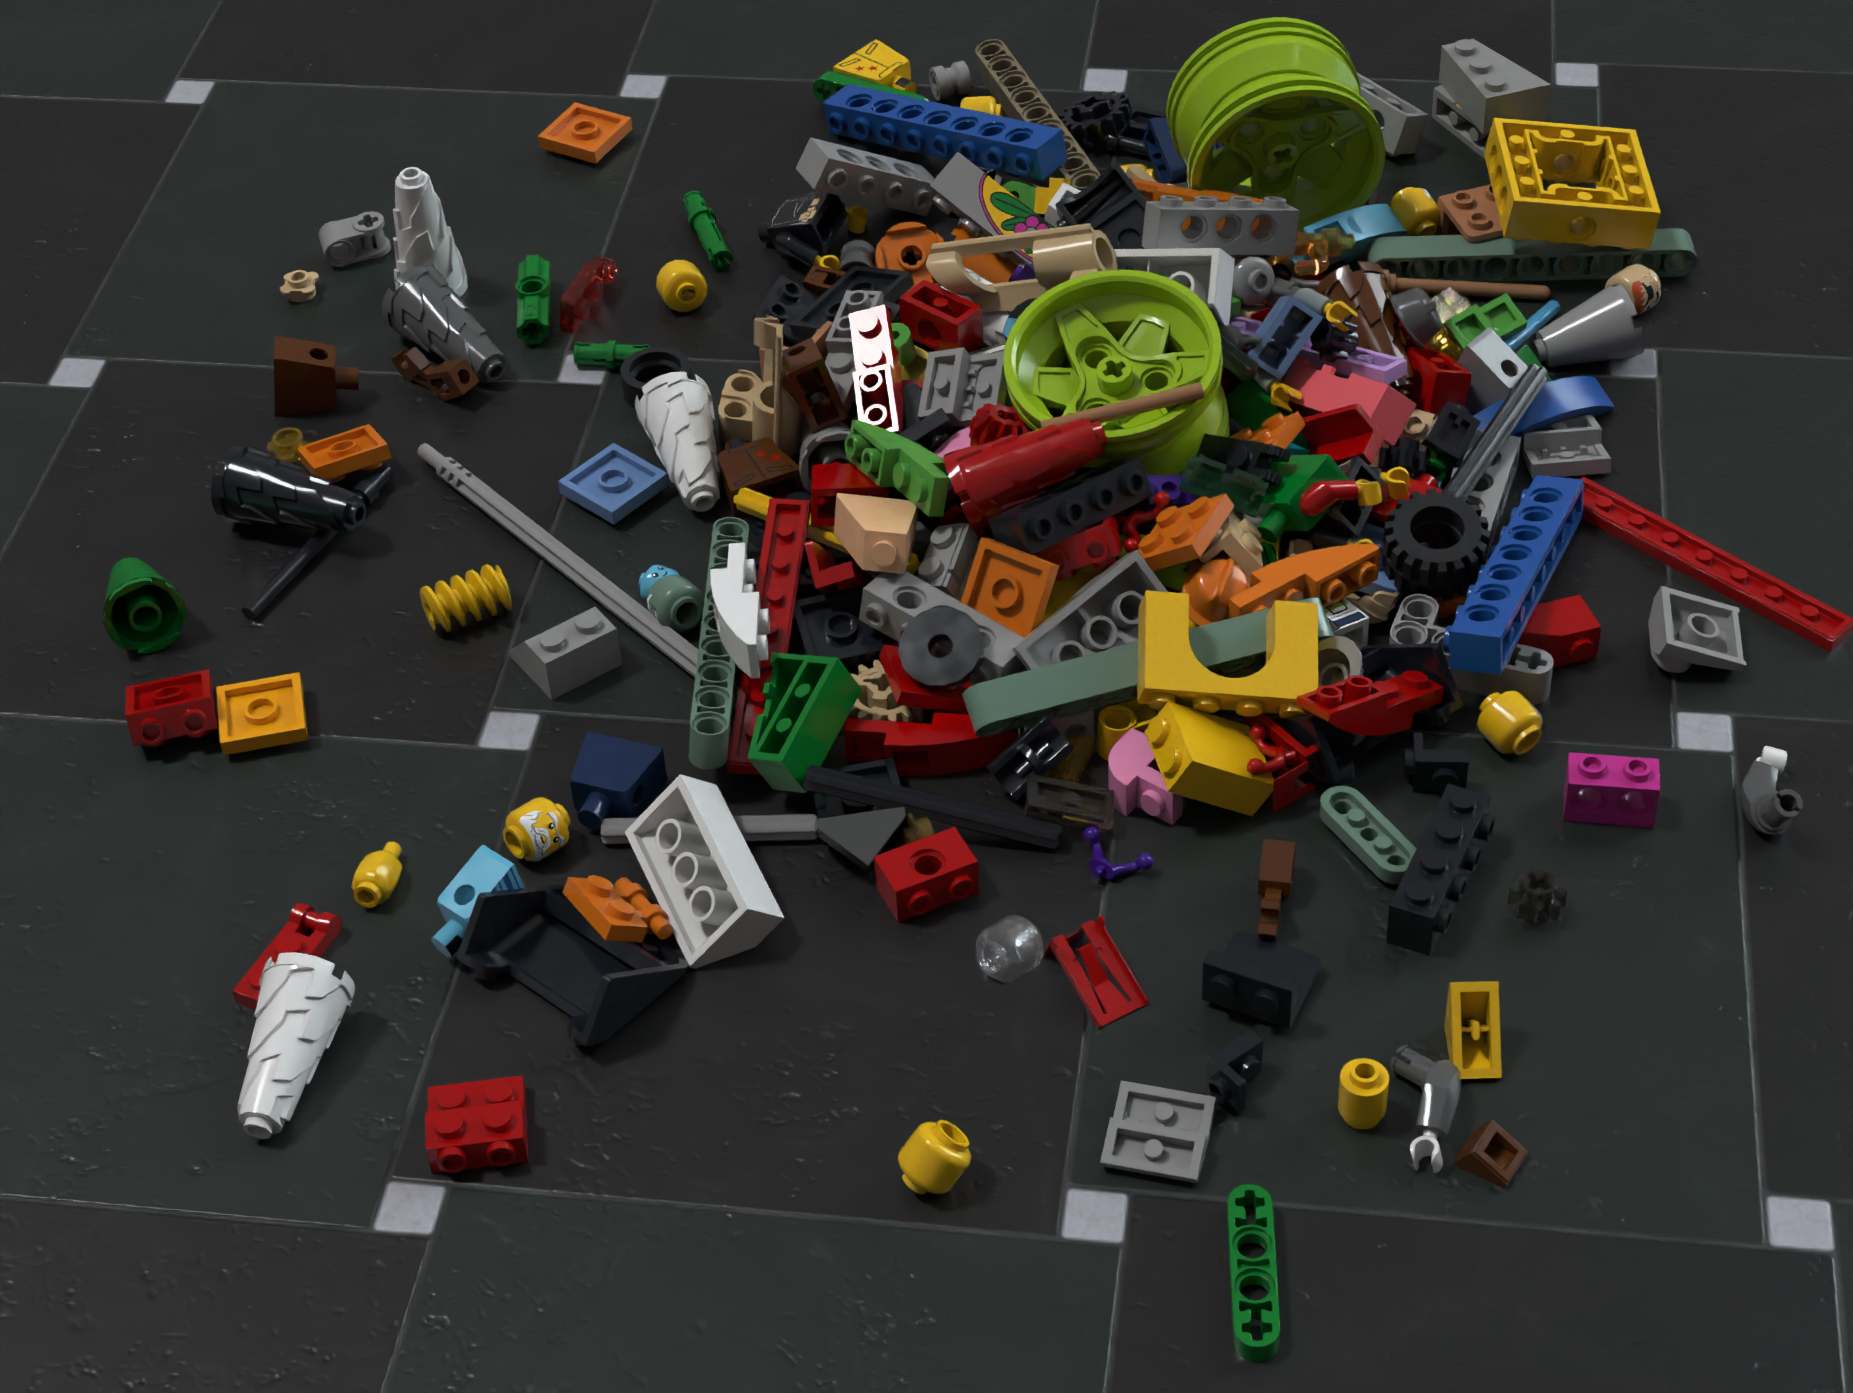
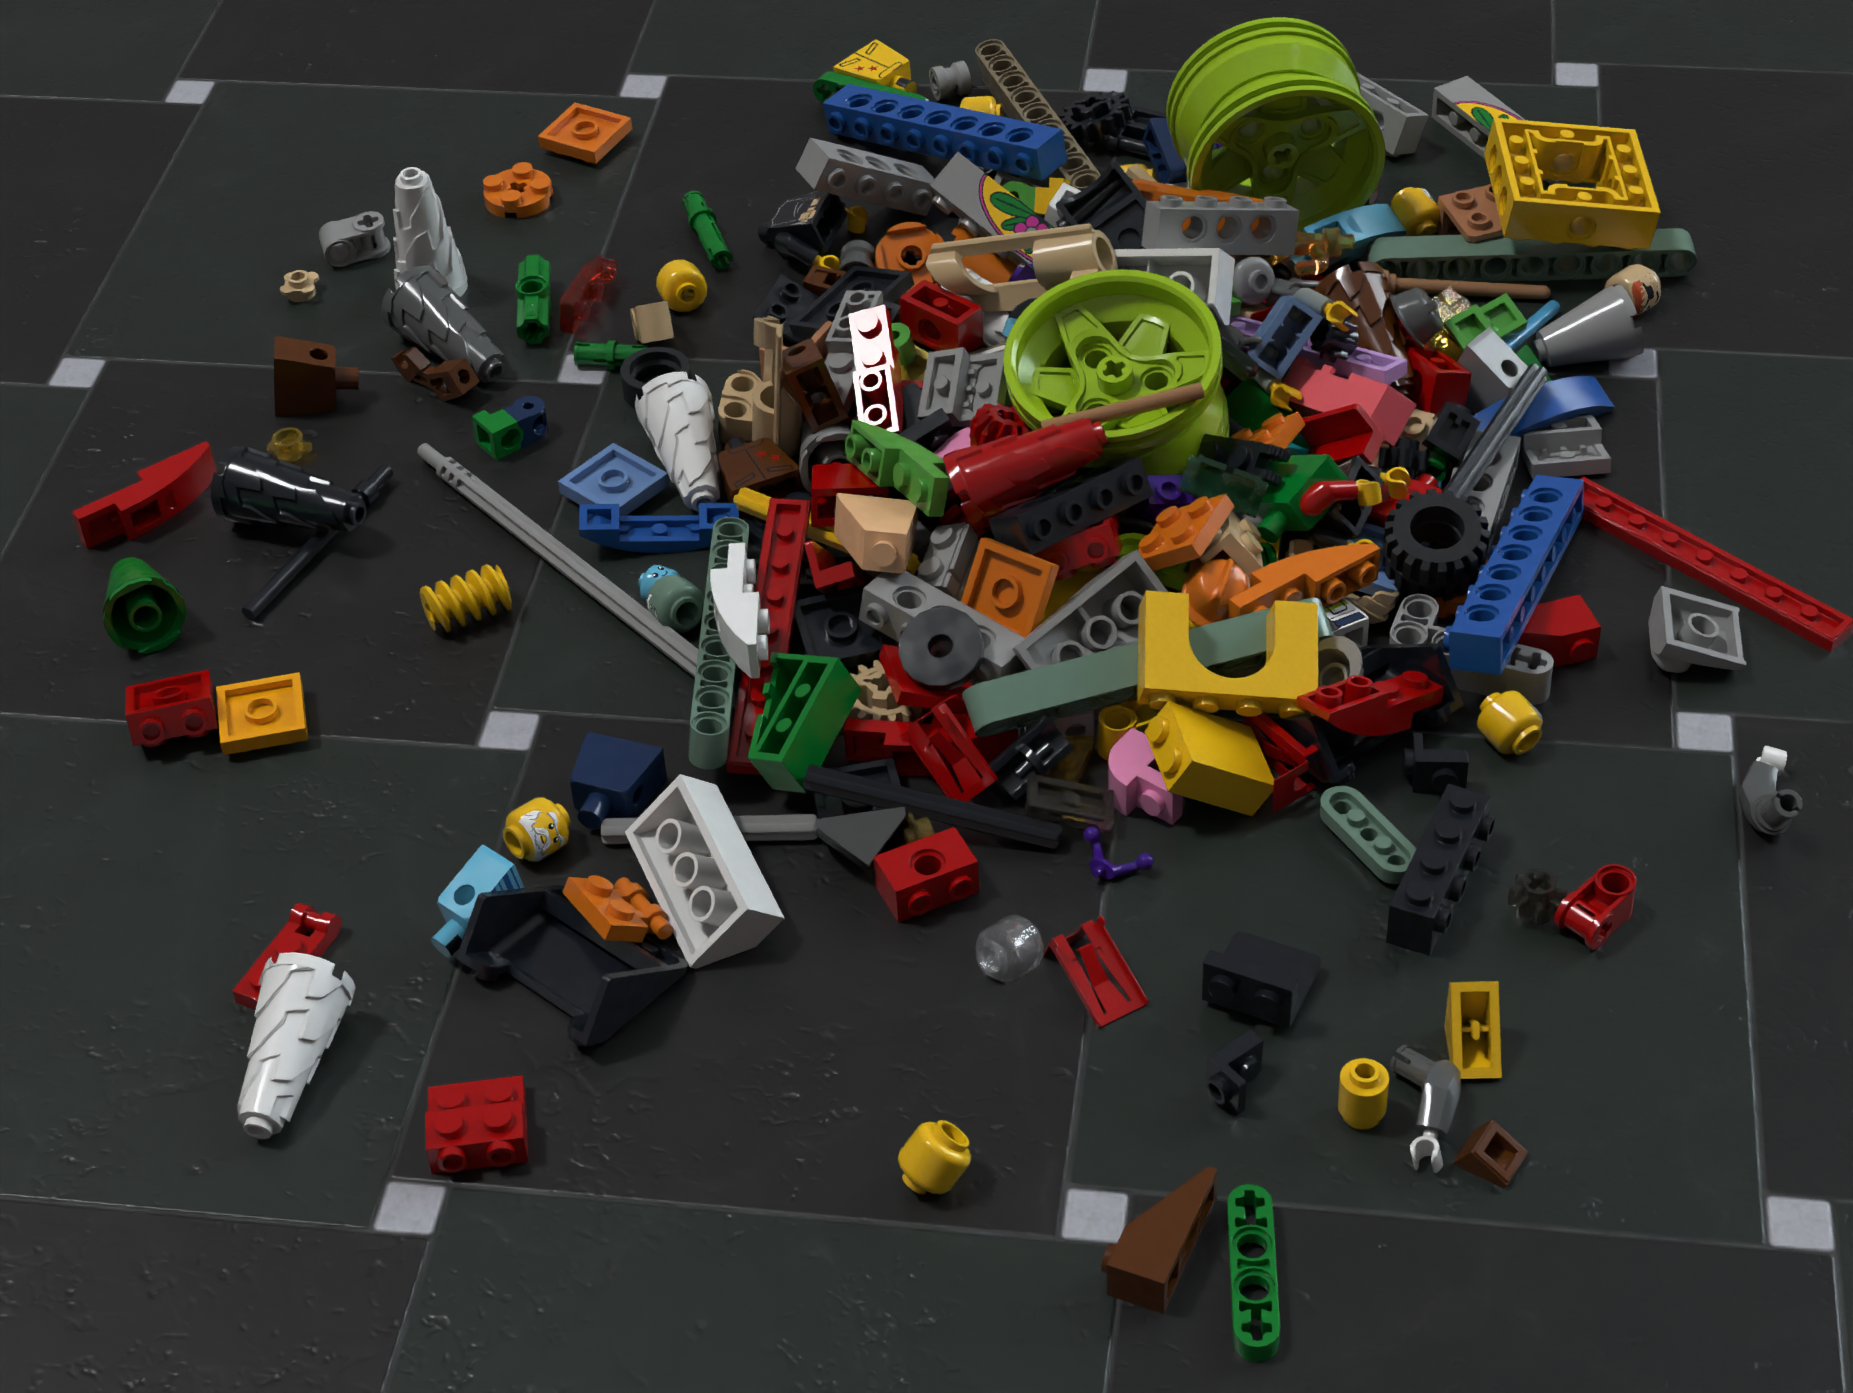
(157, 497): none -> red slope
(345, 453): orange plate -> none
(377, 876): yellow plant -> none
(511, 426): none -> leg
(517, 191): none -> orange plate
(570, 653): light grey slope -> none
(651, 533): none -> blue slope
(652, 322): none -> tan piece
(927, 747): none -> red piece
(1138, 517): red piece -> none
(1159, 1132): light grey slope -> none
(1159, 1243): none -> reddish brown slope
(1274, 883): reddish brown piece -> none
(1278, 753): red piece -> none
(1491, 85): light grey wedge -> none
(1599, 905): none -> red piece
(1611, 789): dark pink brick -> none

